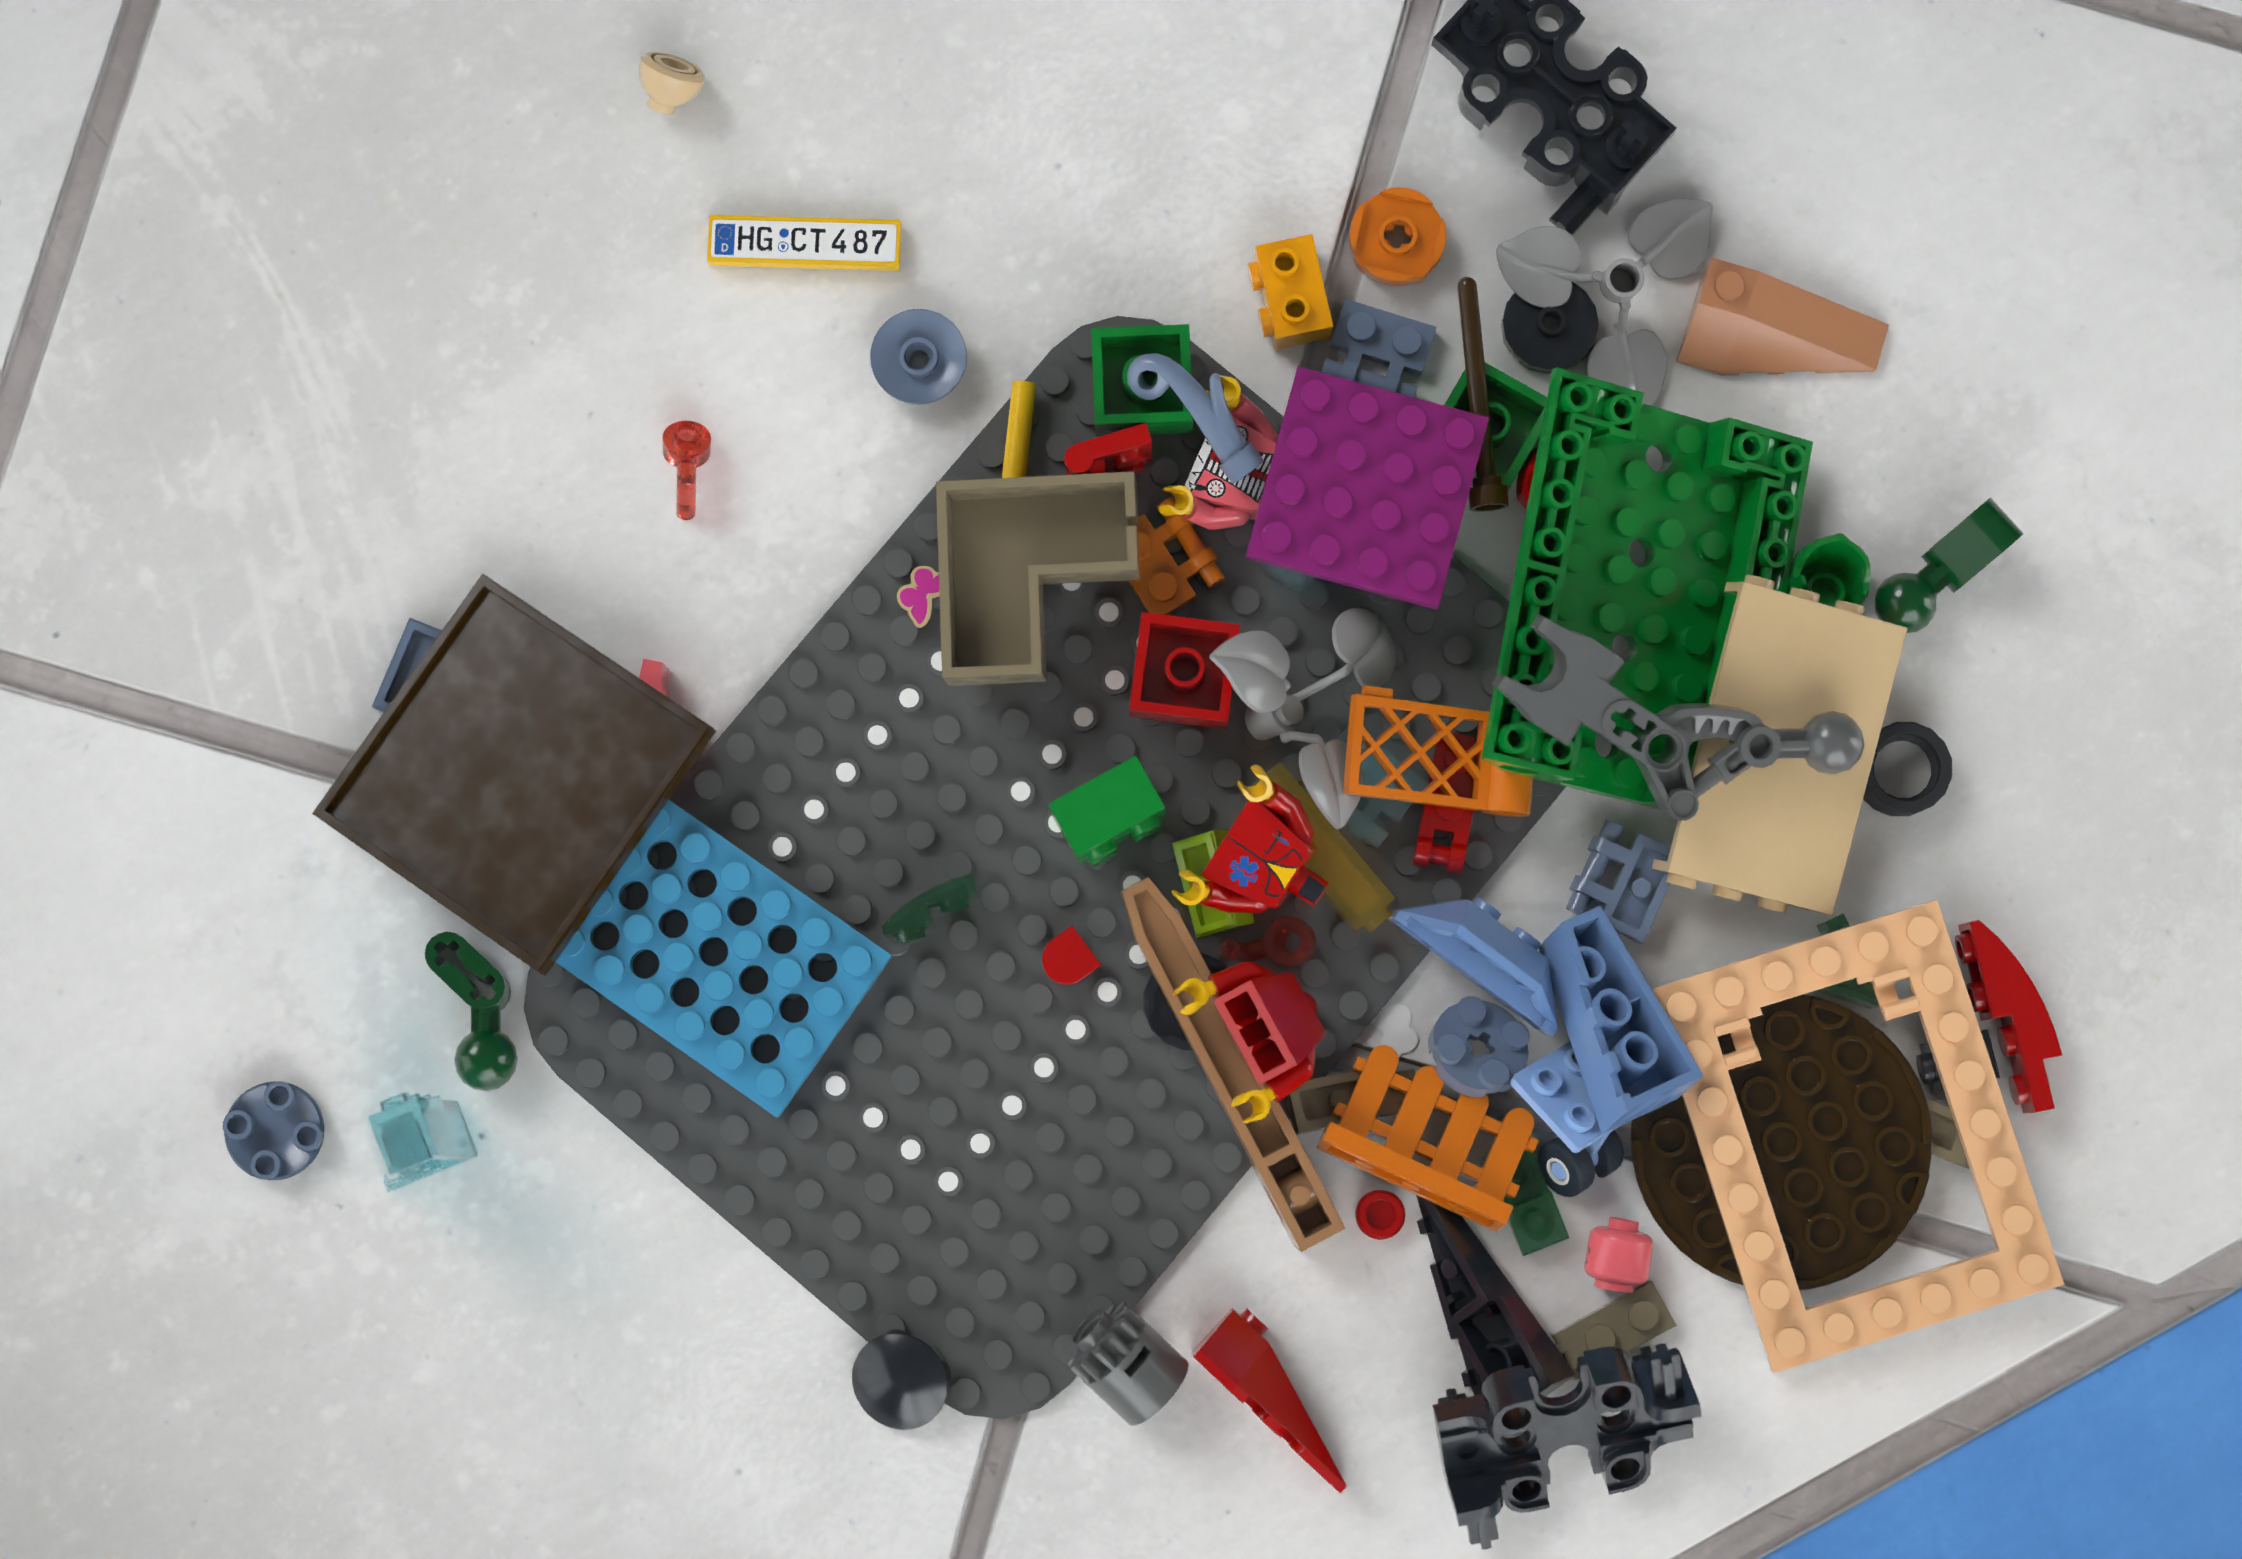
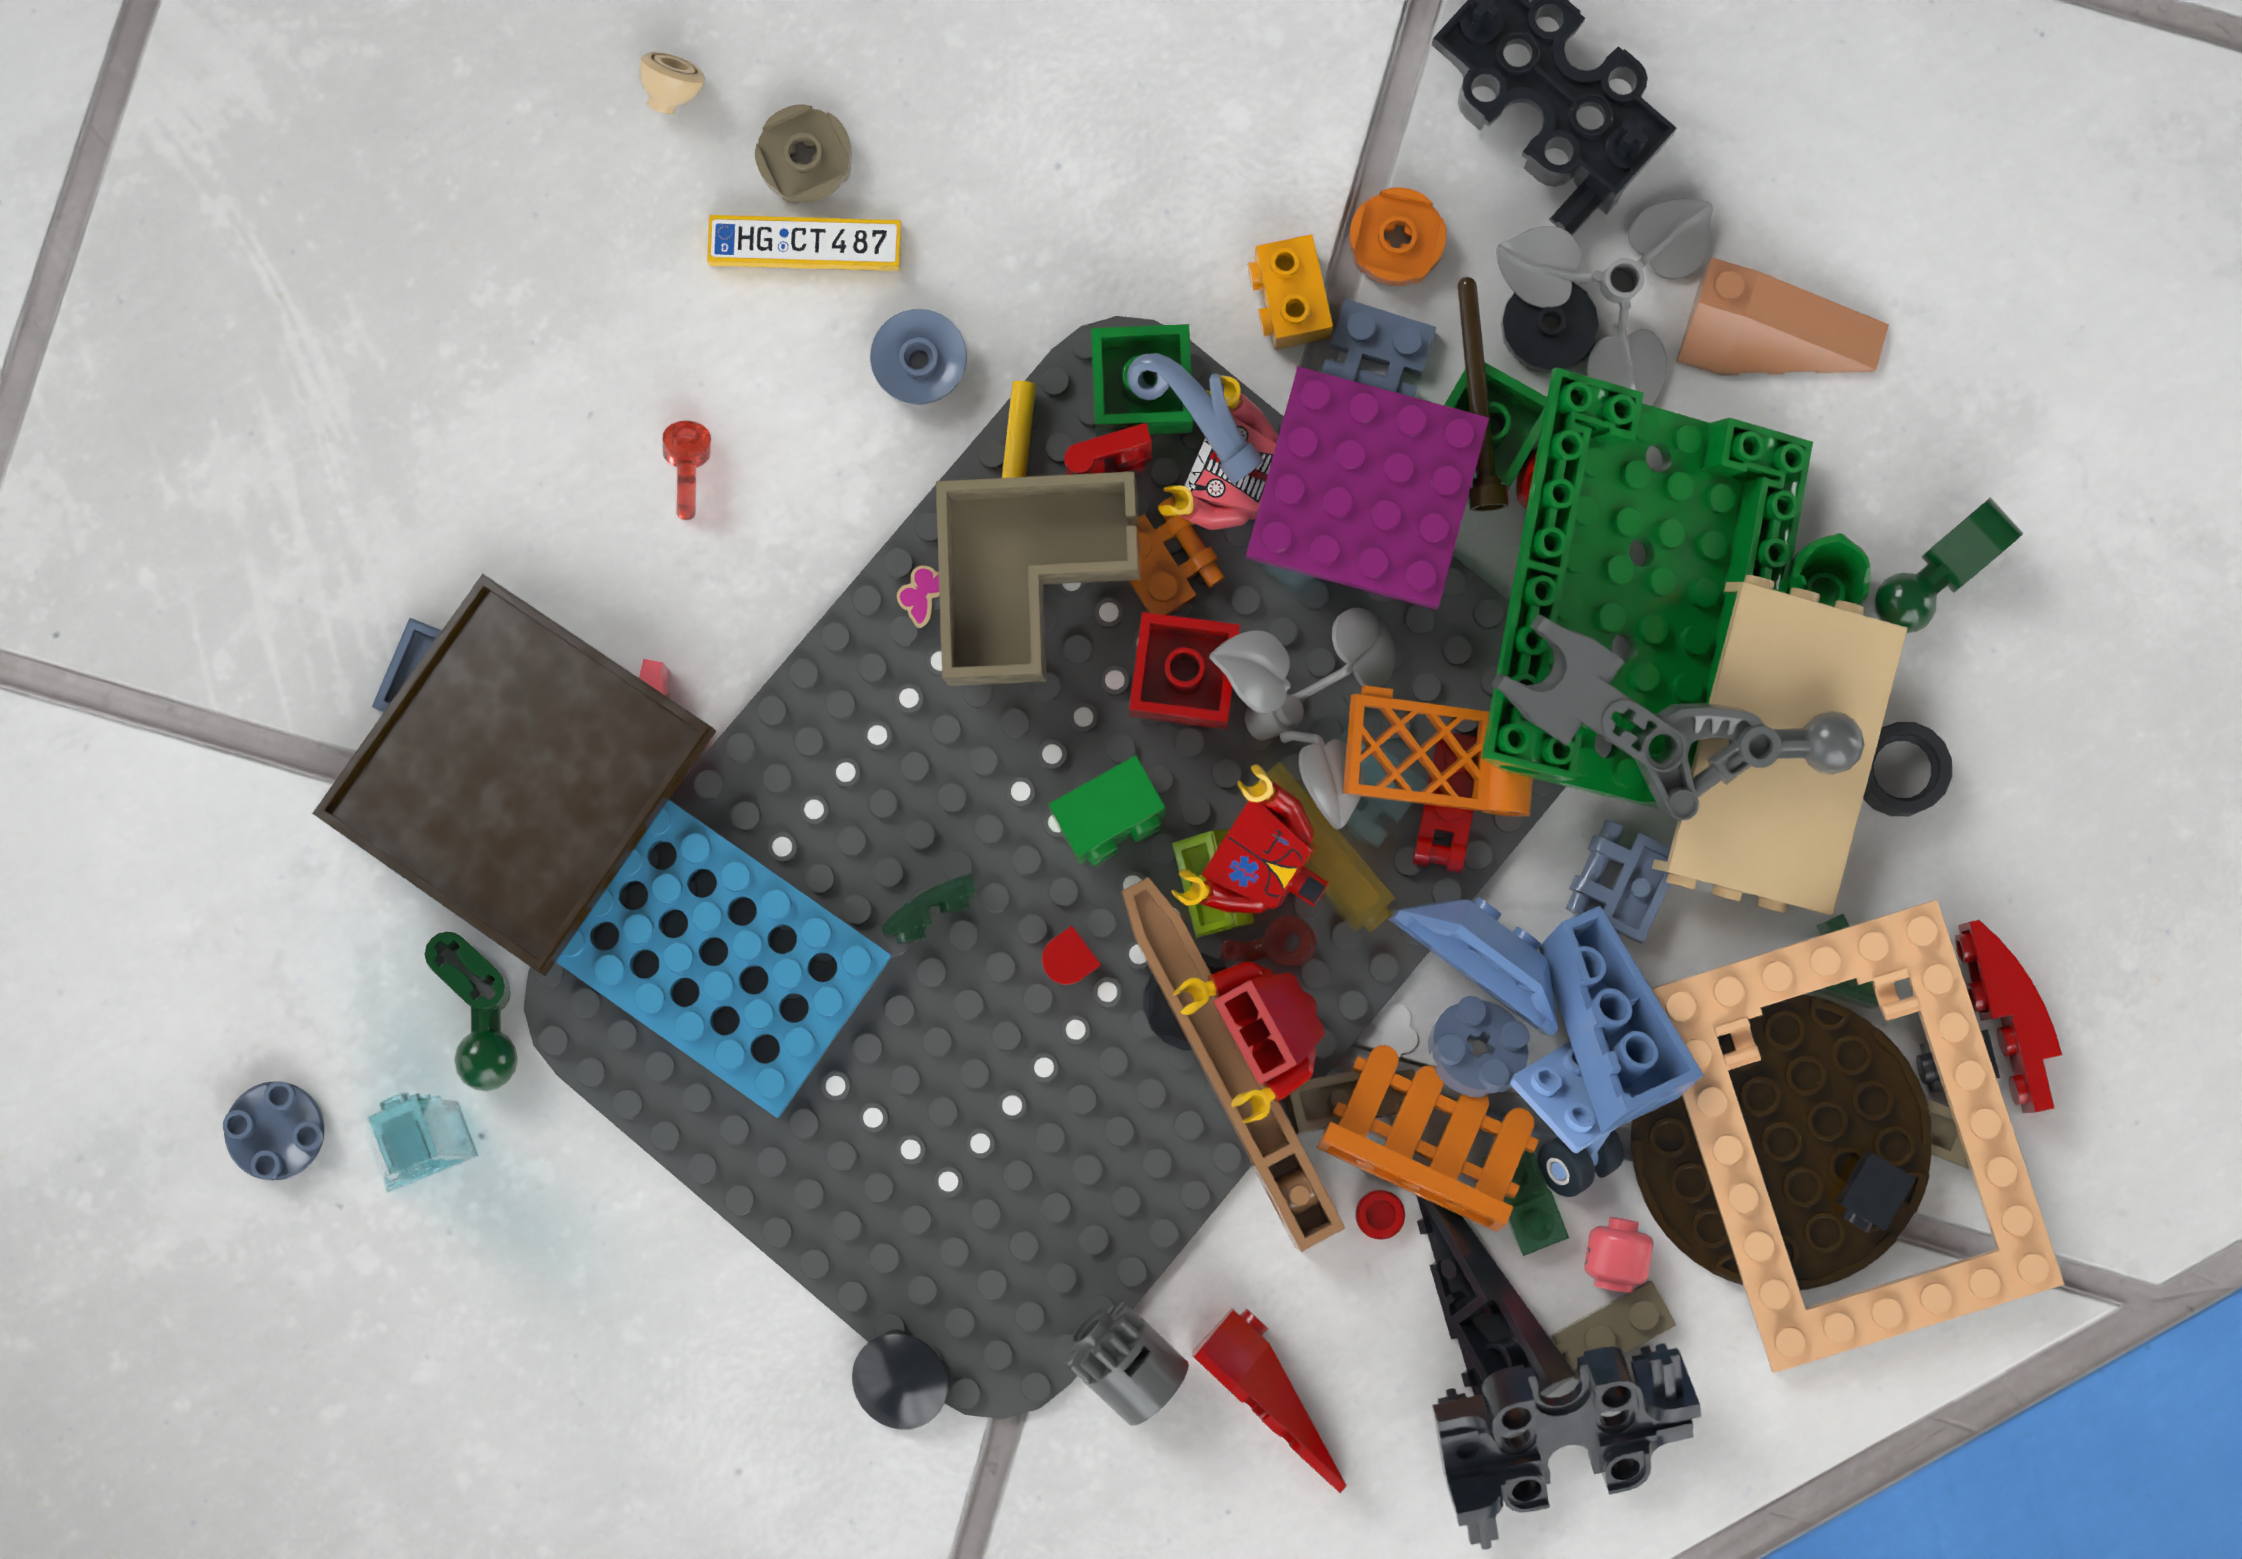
(815, 129): none -> dark tan plate
(1873, 1192): none -> black brick

